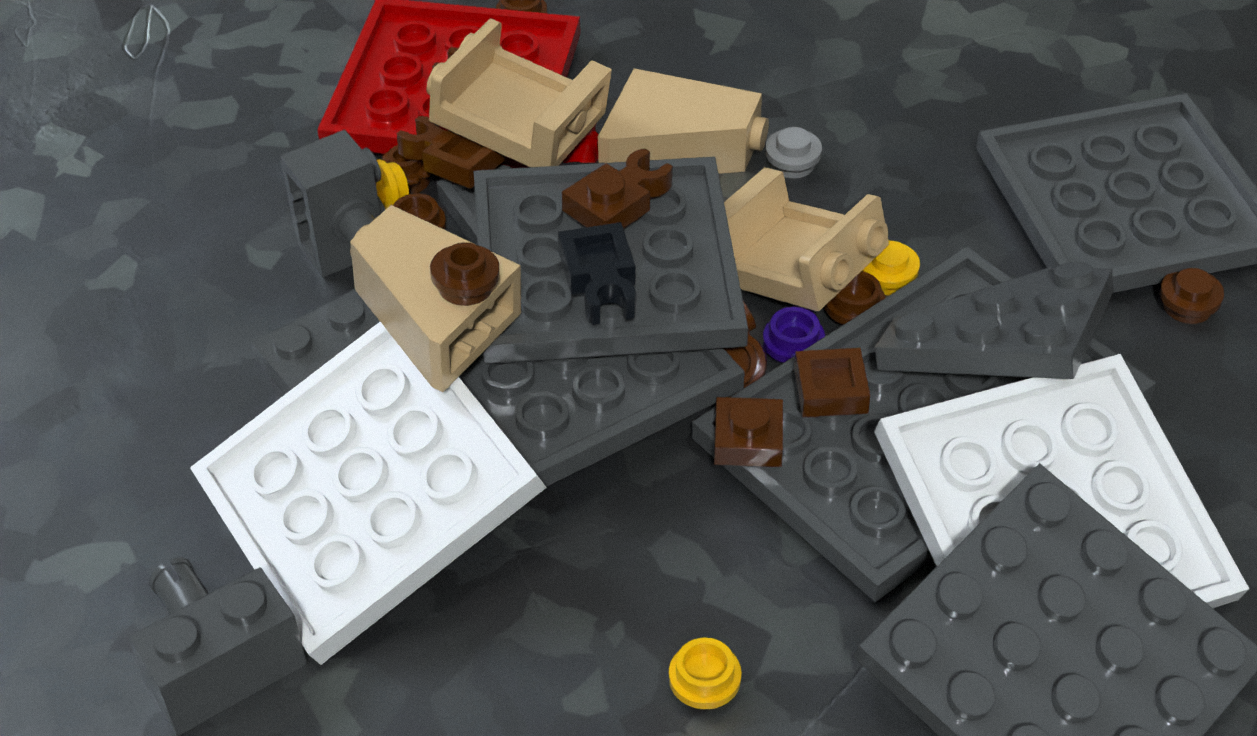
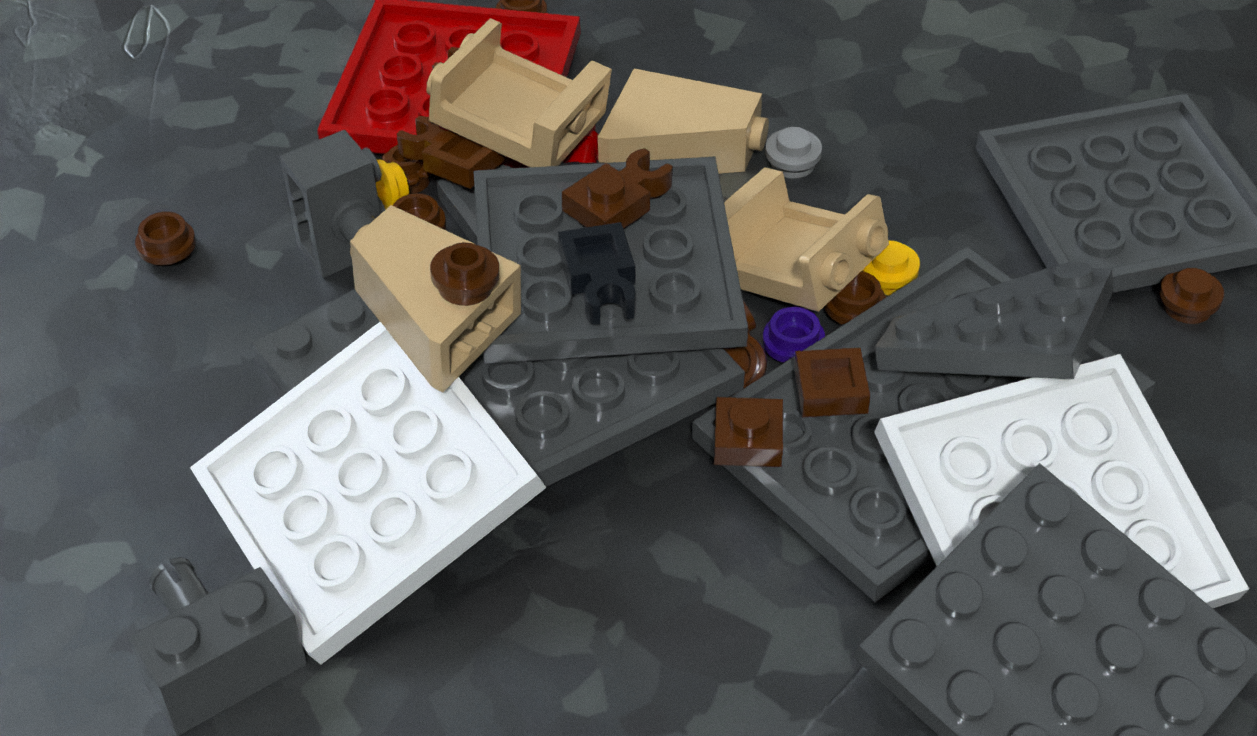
(164, 238): none -> reddish brown plate
(705, 674): yellow plate -> none

